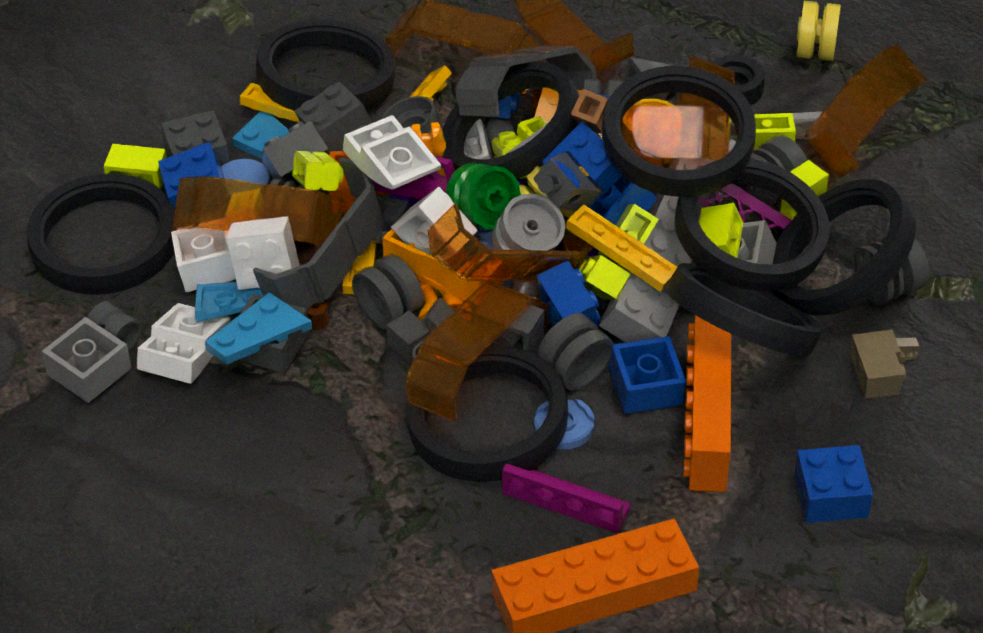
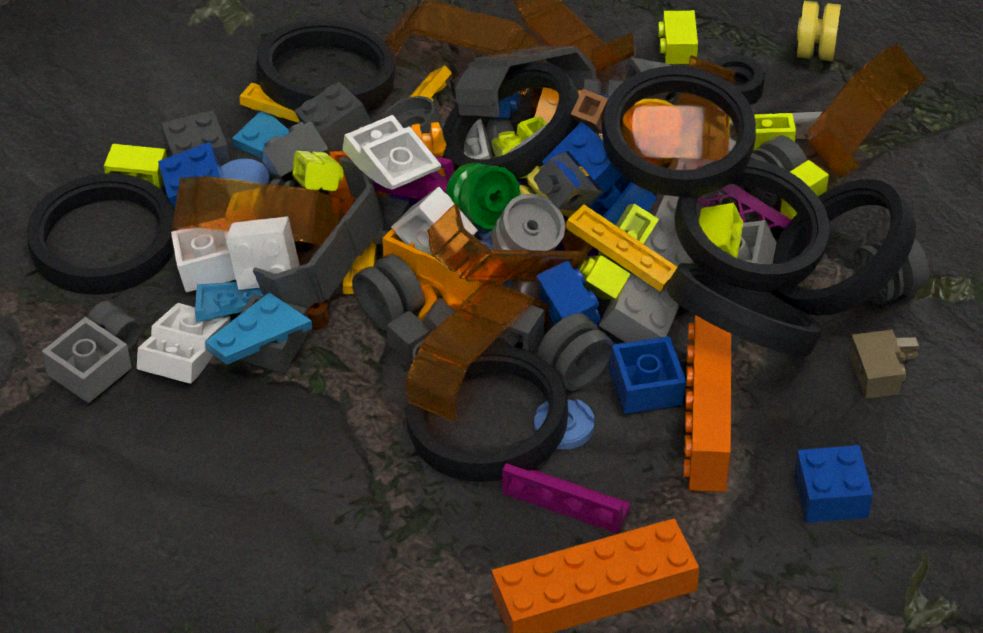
(678, 36): none -> neon yellow brick

